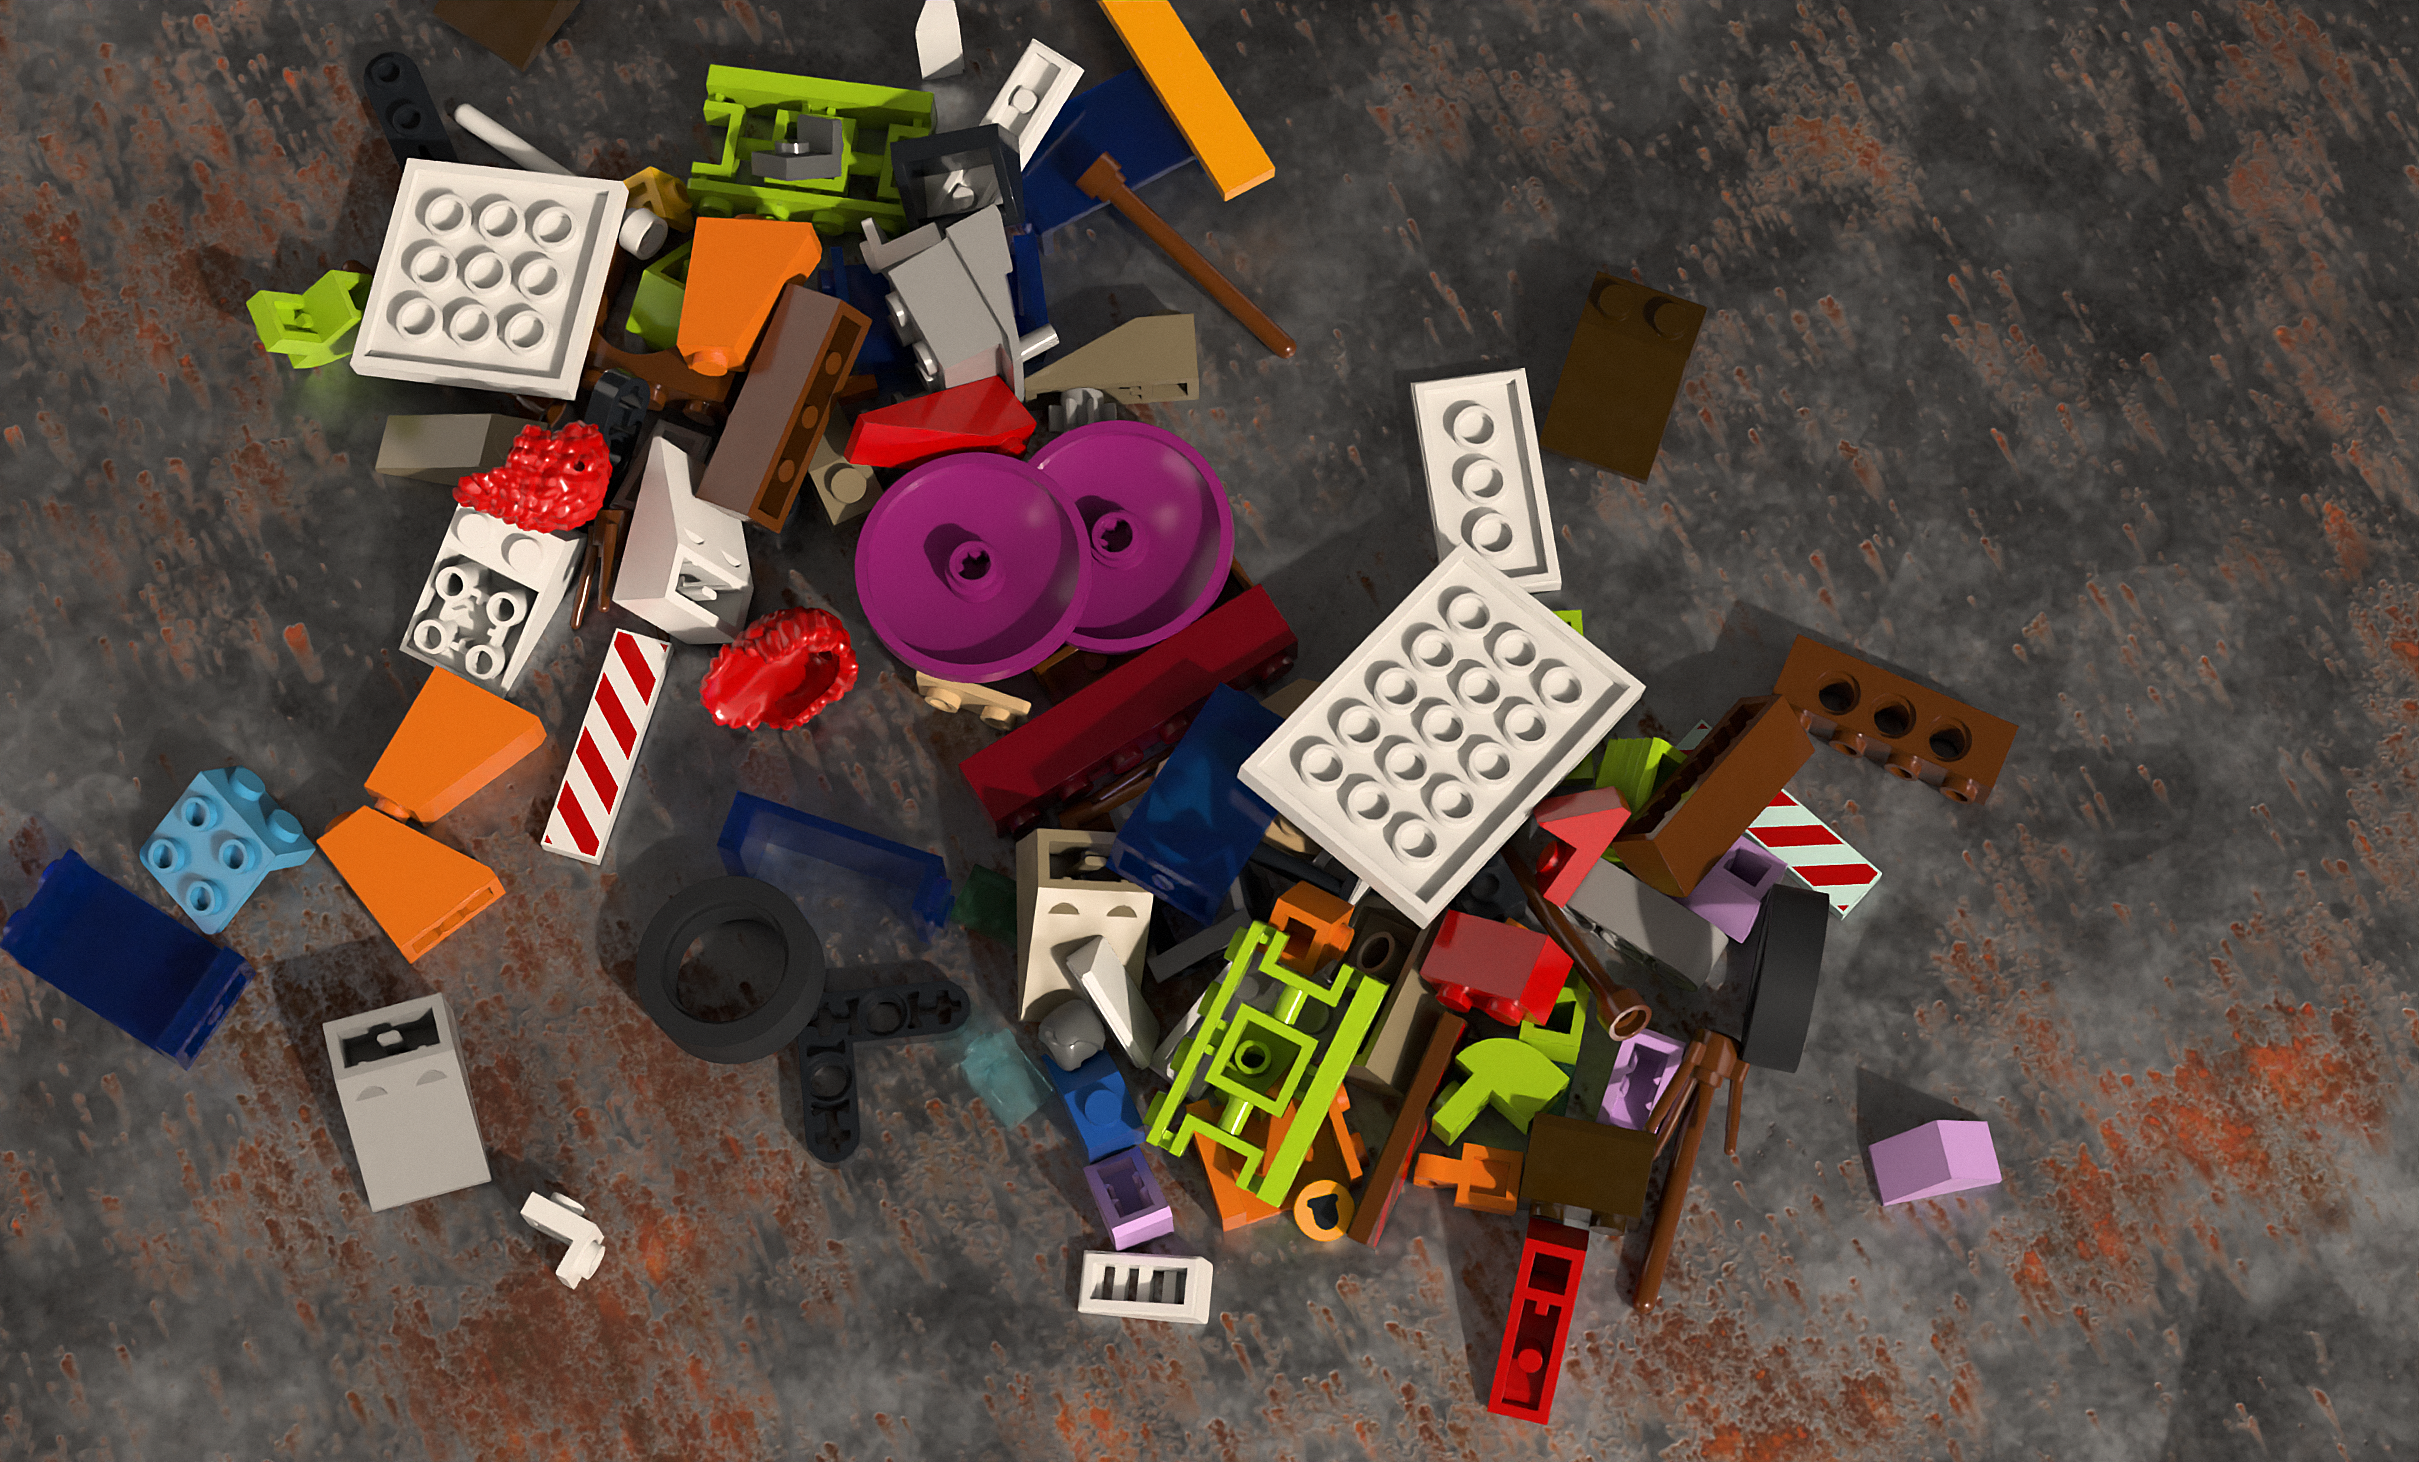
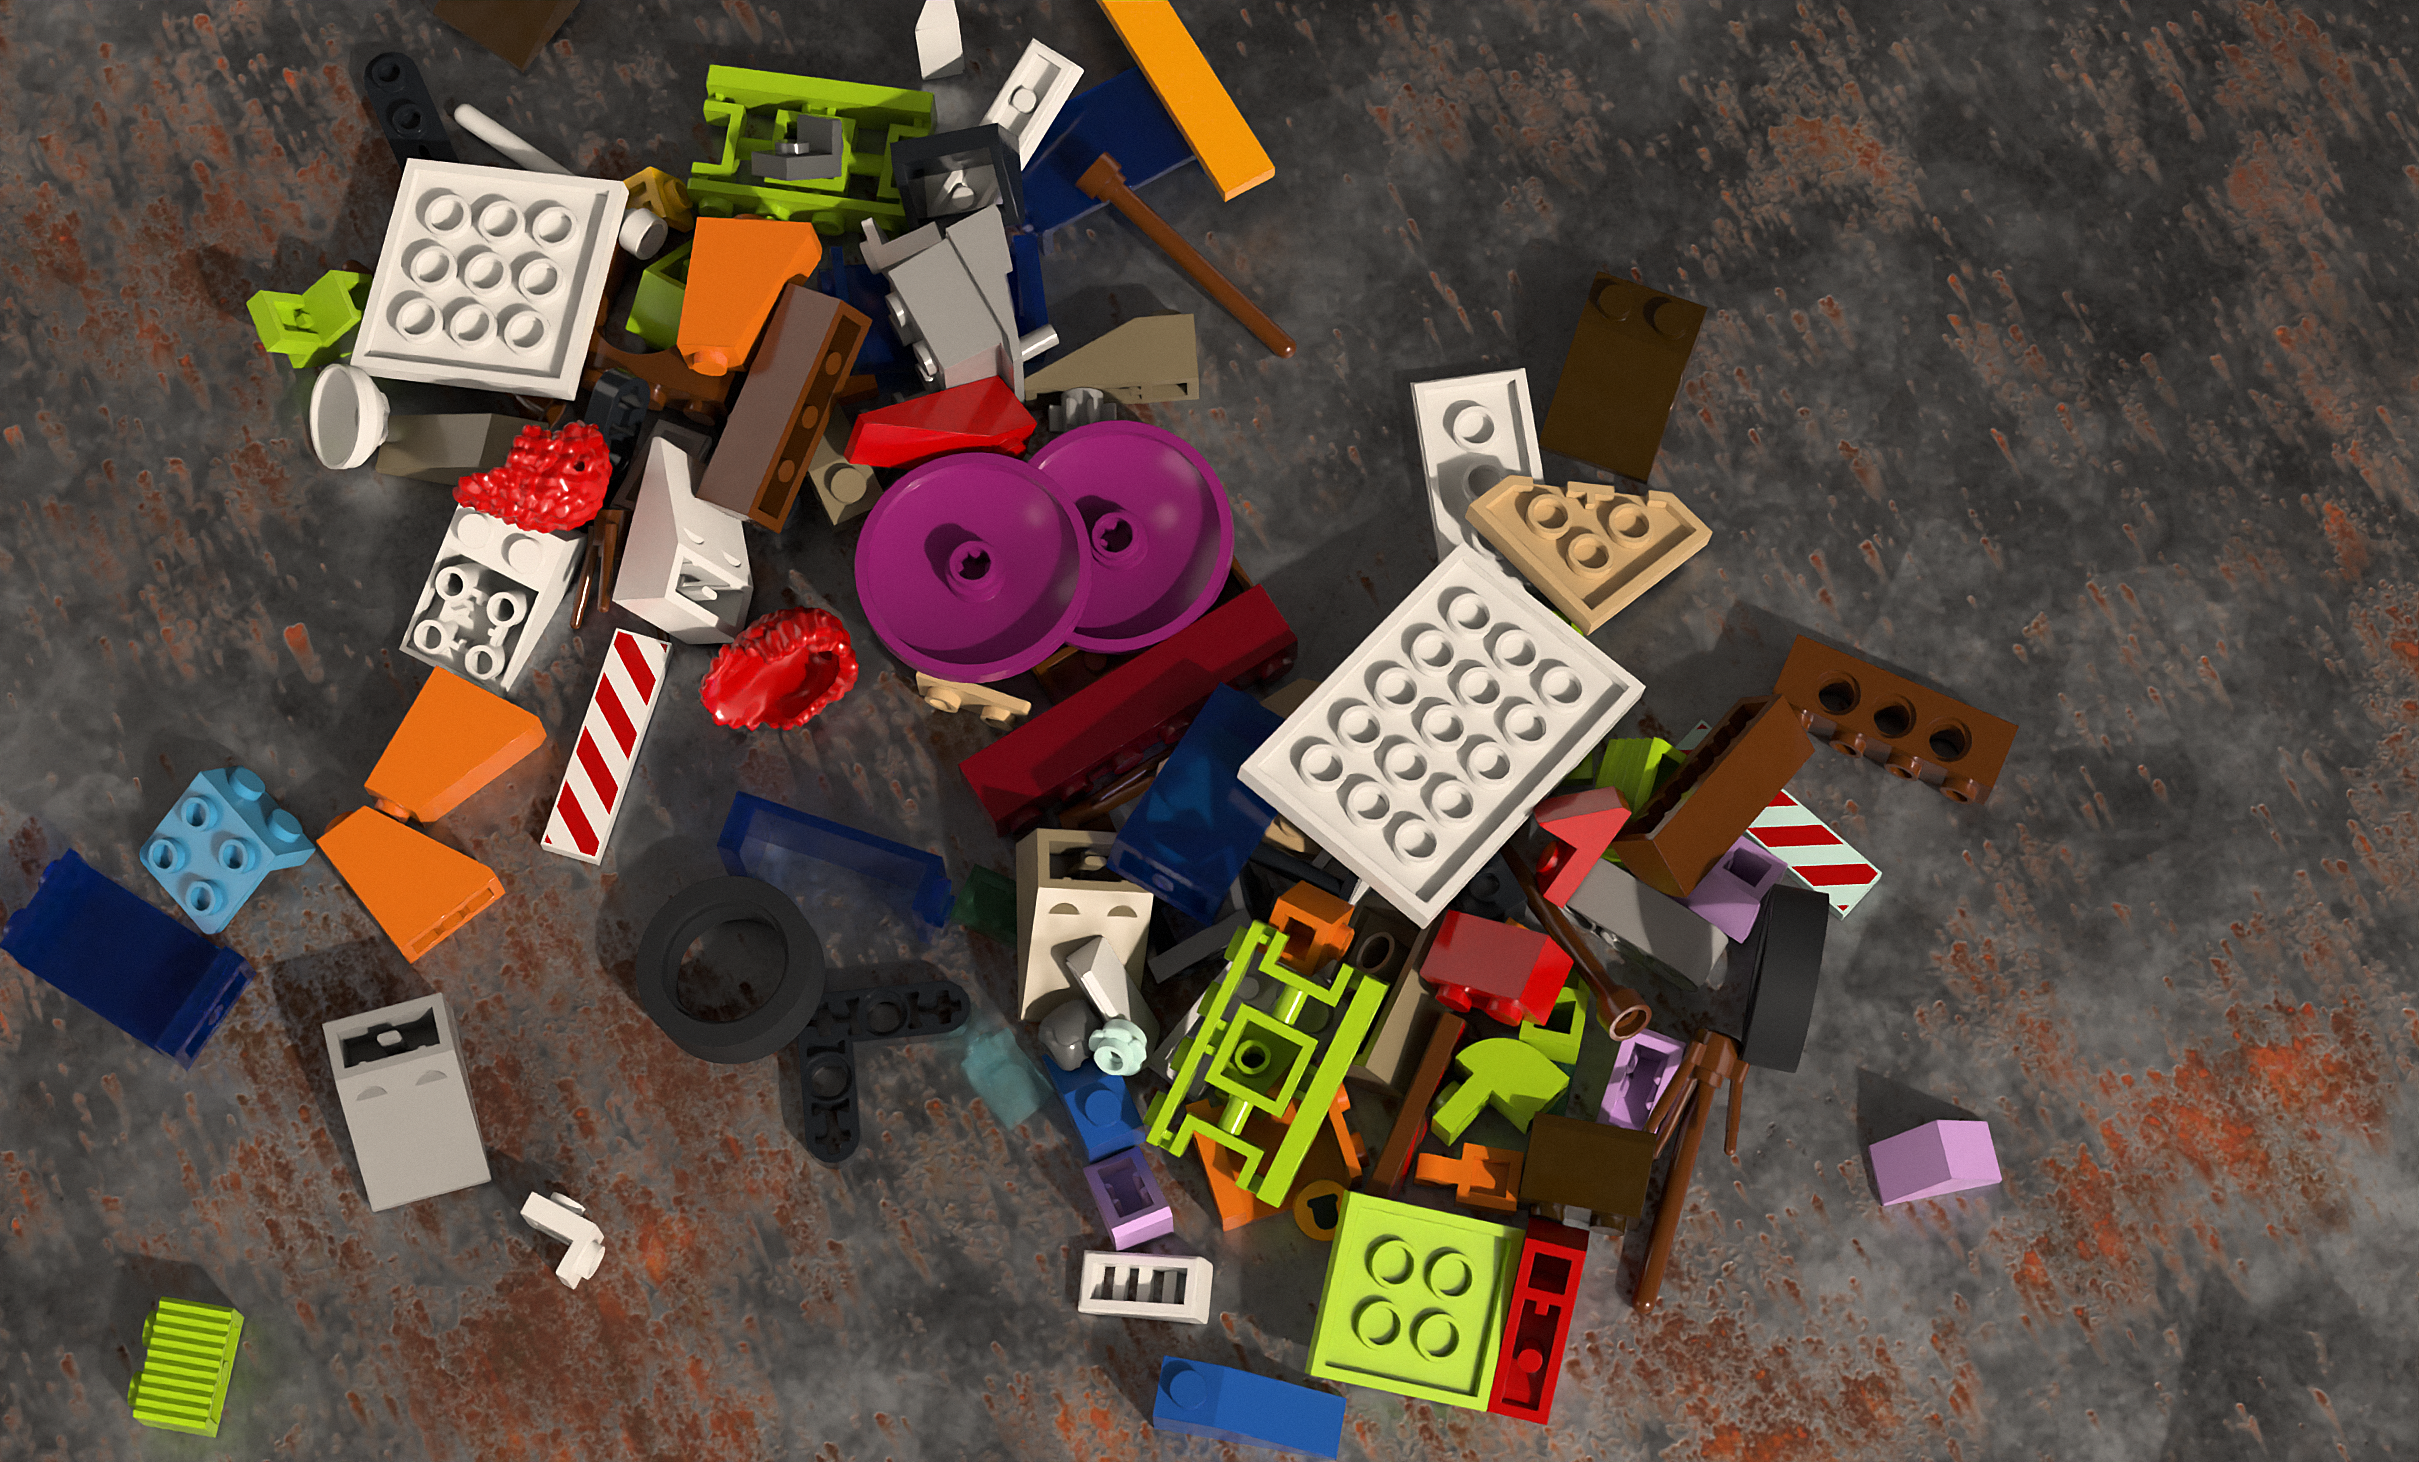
(185, 1366): none -> lime brick
(347, 416): none -> white piece
(1119, 1047): none -> light aqua plate
(1247, 1409): none -> blue slope
(1415, 1301): none -> lime plate
(1586, 543): none -> tan plate

